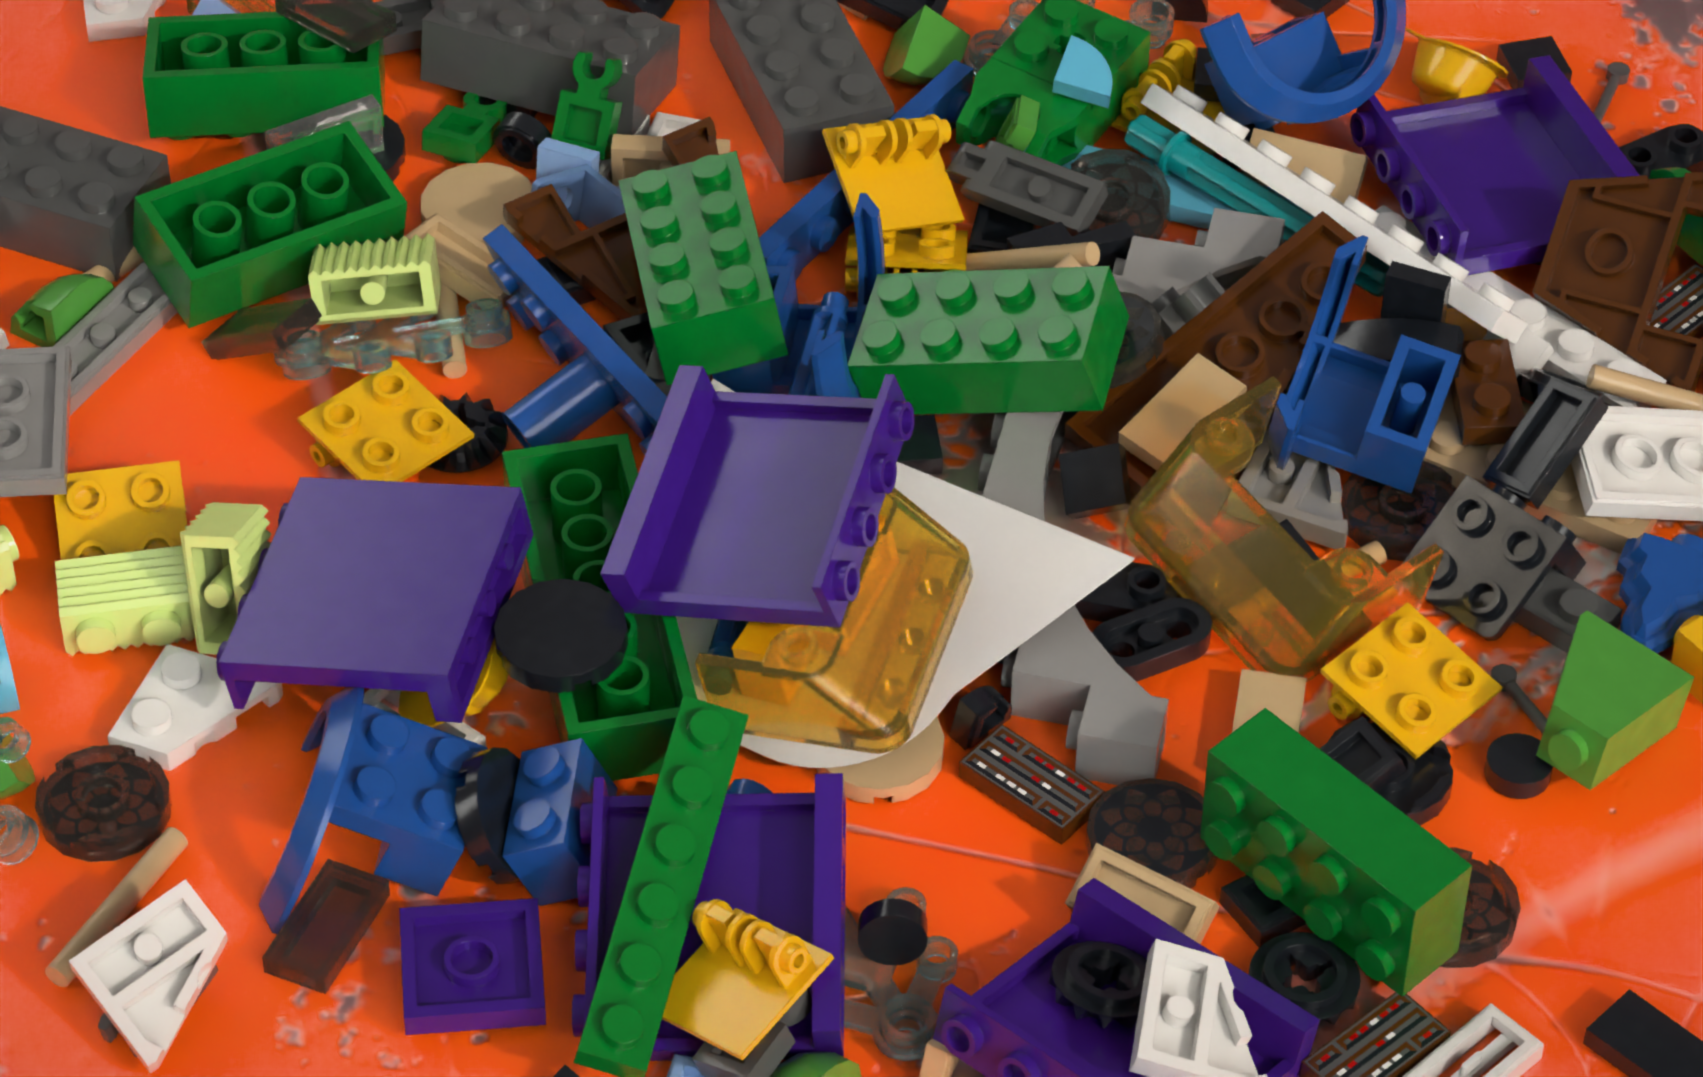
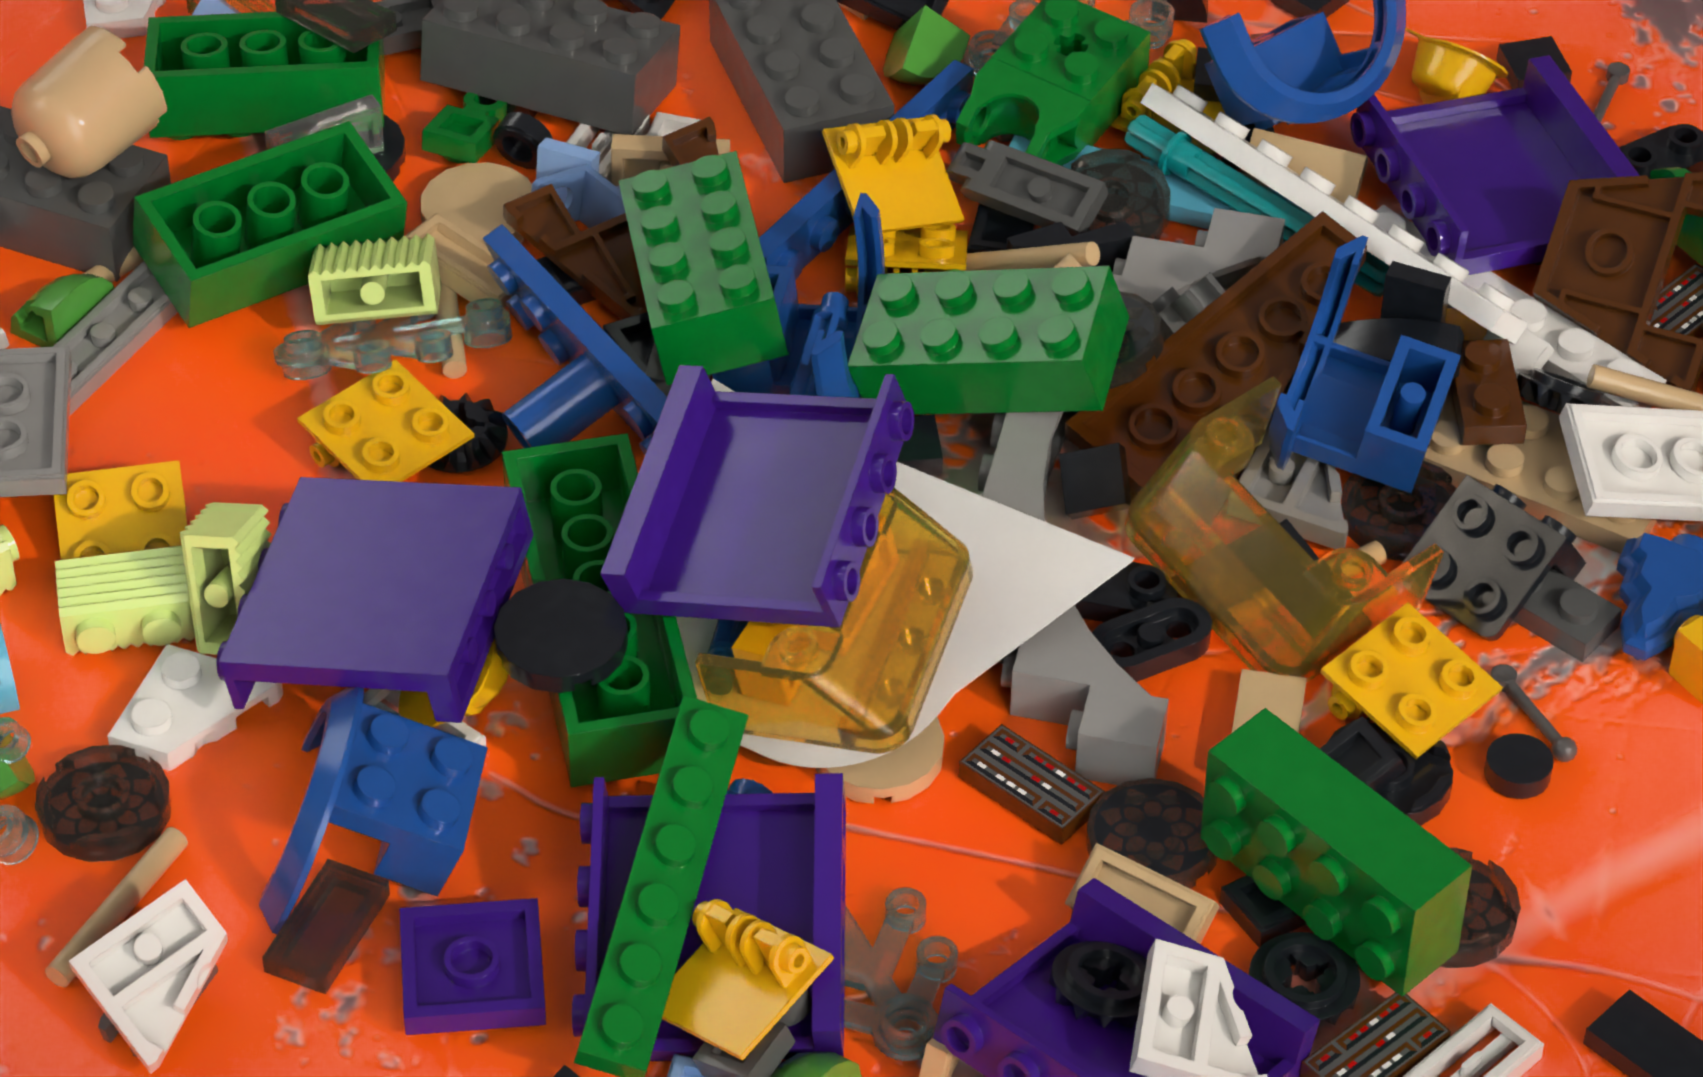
(85, 106): none -> tan cylinder
(262, 329): clear smoke tile -> none
(485, 808): black tile -> none
(544, 818): blue brick -> none
(586, 114): green plate -> none
(892, 932): black tile -> none
(979, 716): black tile -> none
(1020, 124): bright green tile -> none
(1084, 74): medium azure tile -> none
(1176, 409): tan tile -> none
(1546, 441): black tile -> none
(1609, 703): bright green slope -> none

